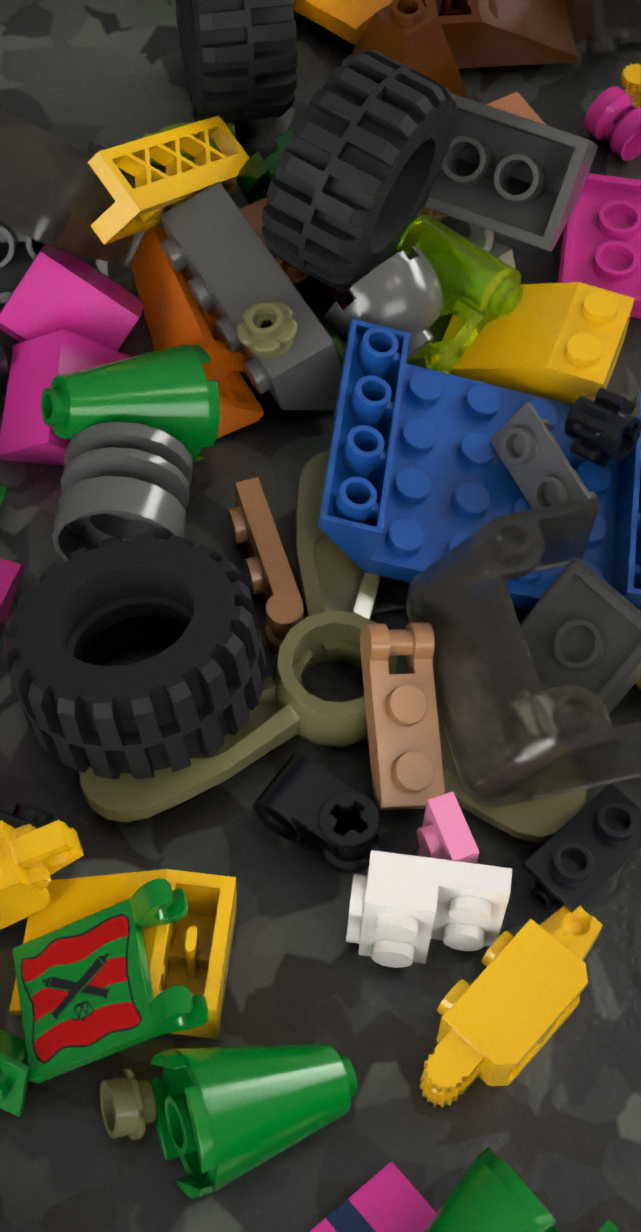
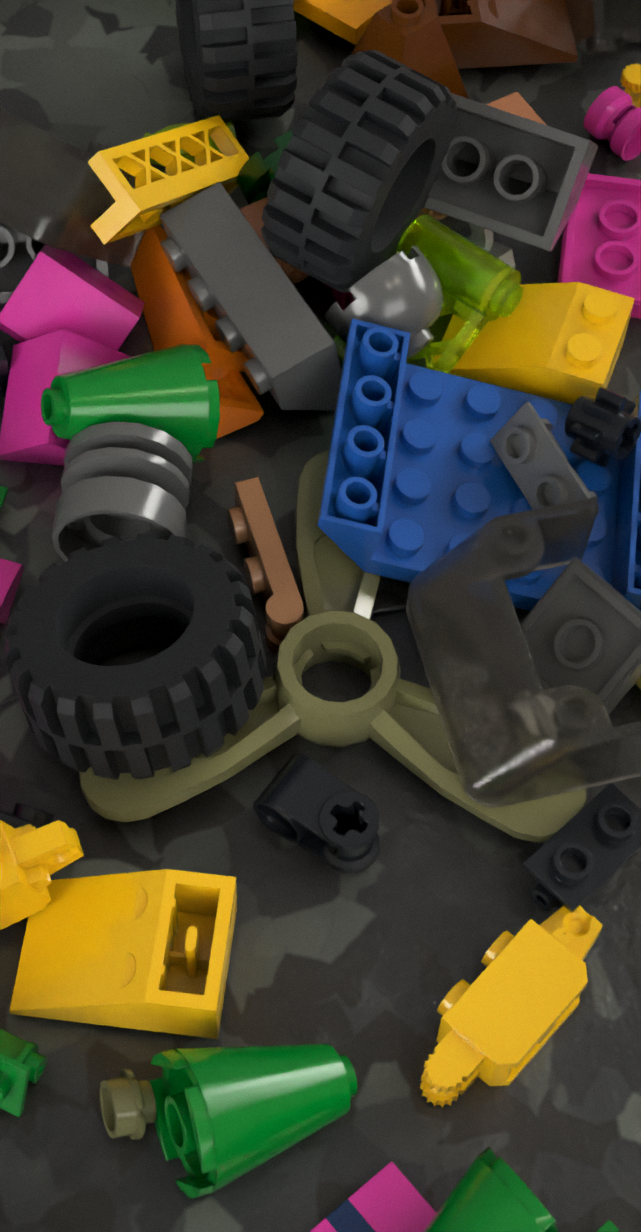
(91, 985): green flag -> none
(269, 341): olive plate -> none
(401, 716): medium nougat plate -> none
(423, 899): white plate -> none
(446, 832): bright pink plate -> none

